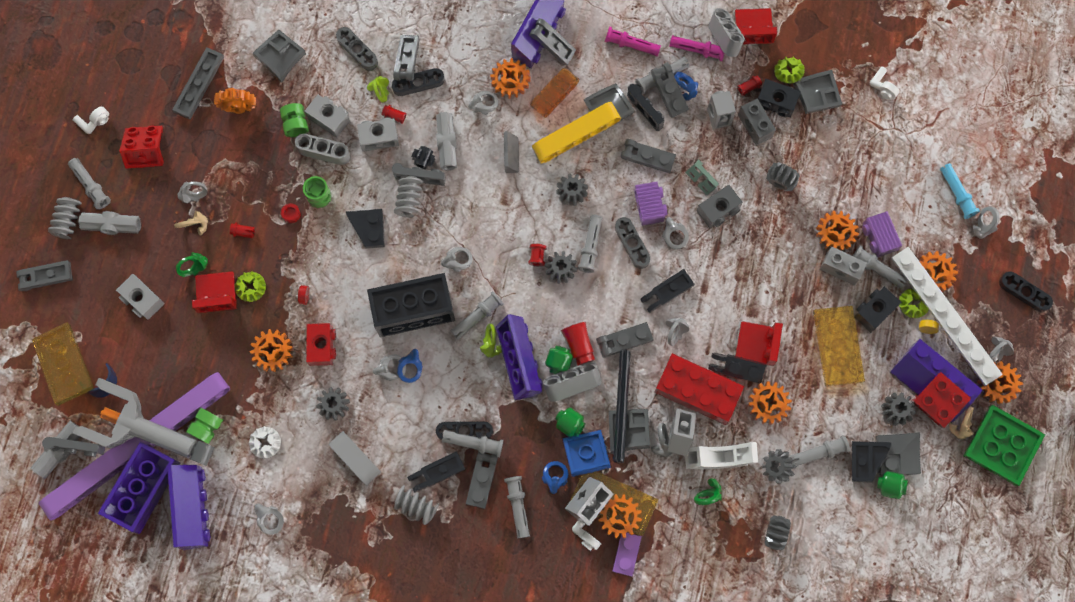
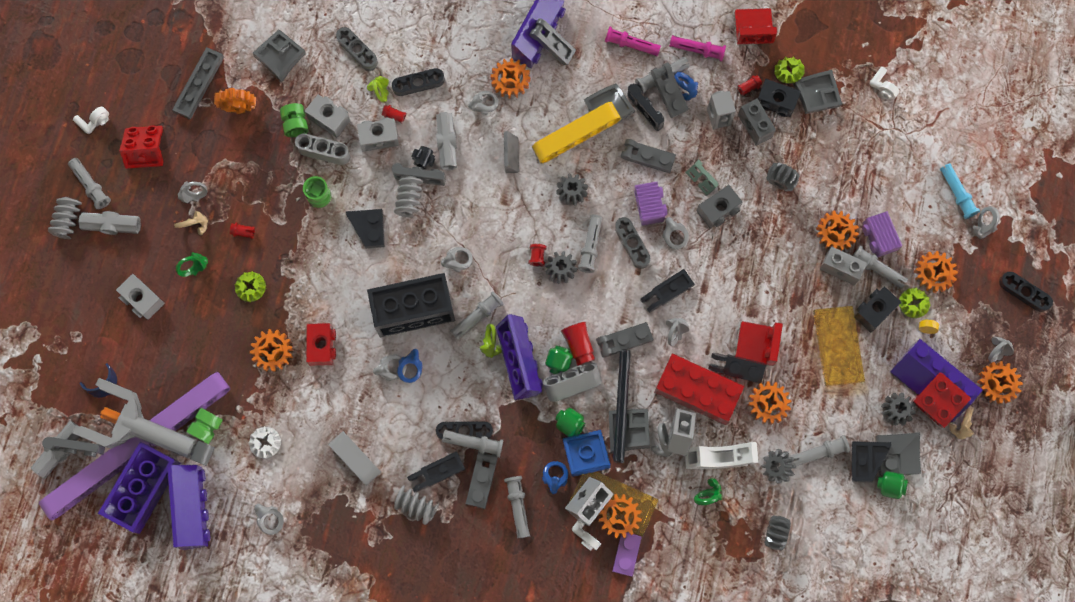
(44, 275): dark grey plate -> none
(62, 364): clear yellow tile -> none
(215, 292): red bracket -> none
(290, 213): red tile -> none
(303, 294): red tile -> none
(328, 397): dark grey gear -> none
(406, 57): plate -> none
(554, 92): clear orange beam -> none
(726, 32): light grey beam -> none
(946, 316): white plate -> none
(1004, 445): green plate -> none

